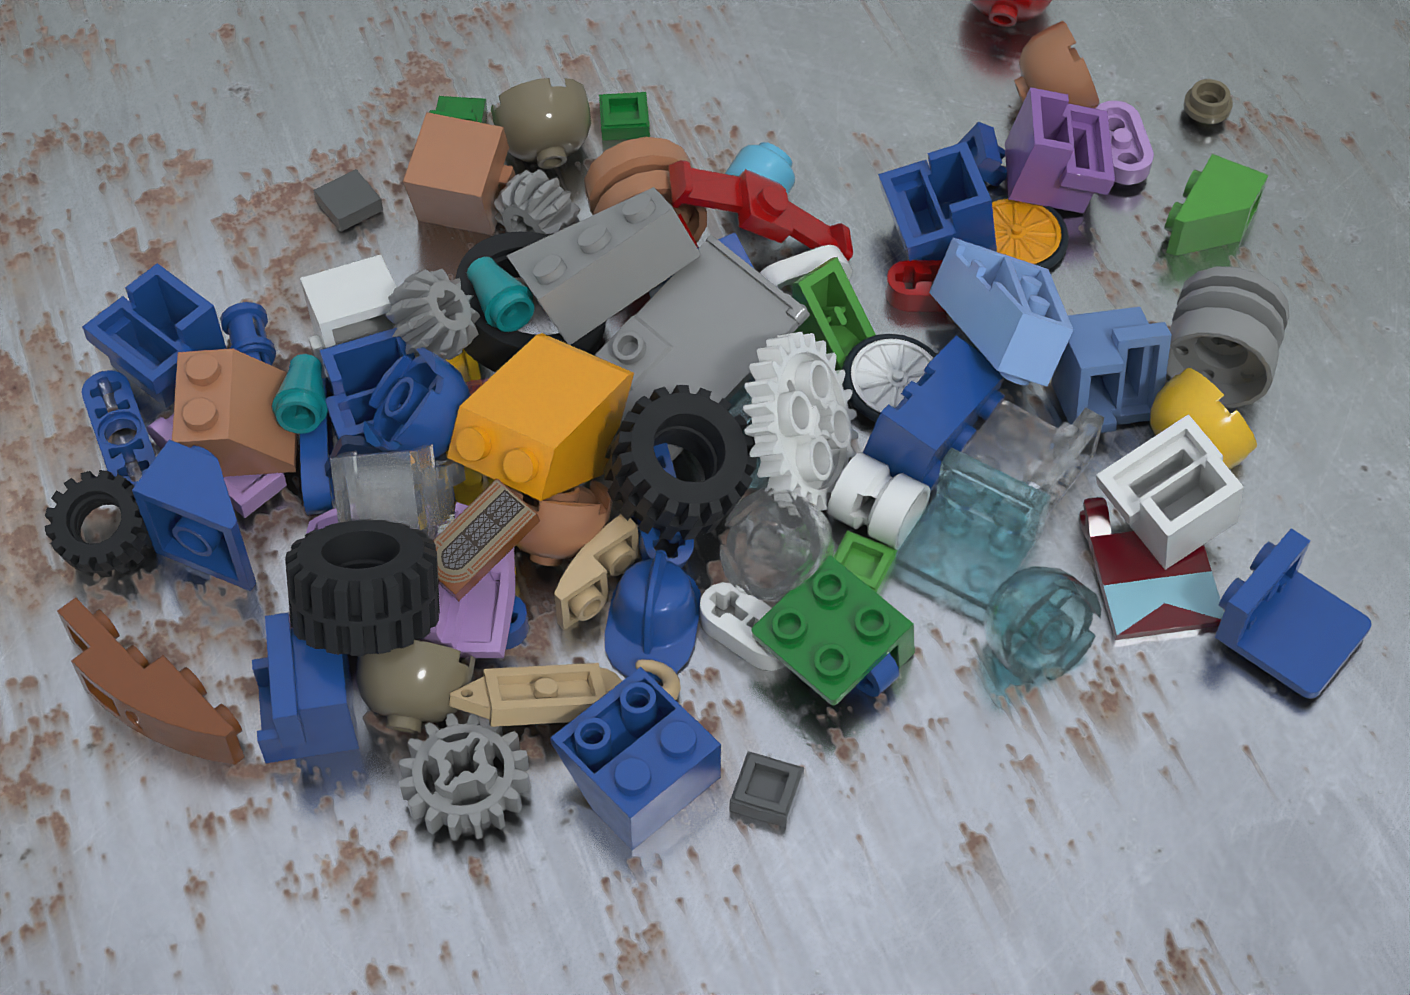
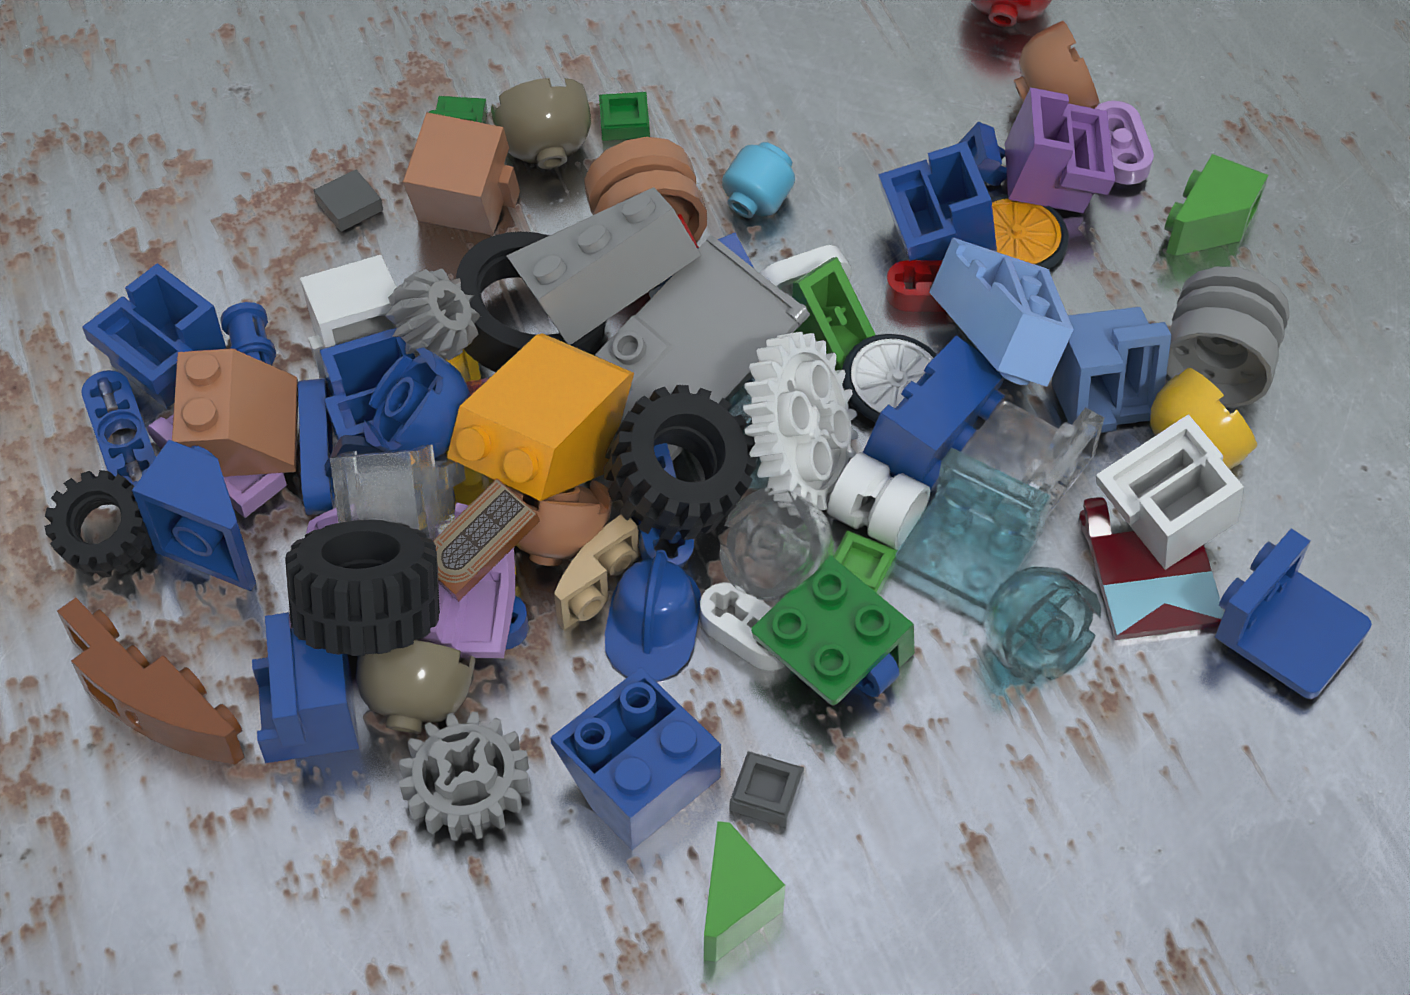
(301, 397): teal cone -> none
(503, 298): teal cone -> none
(535, 205): light grey gear -> none
(546, 692): tan plate -> none
(741, 894): none -> bright green slope
(759, 203): red plate -> none
(1208, 101): dark tan plate -> none

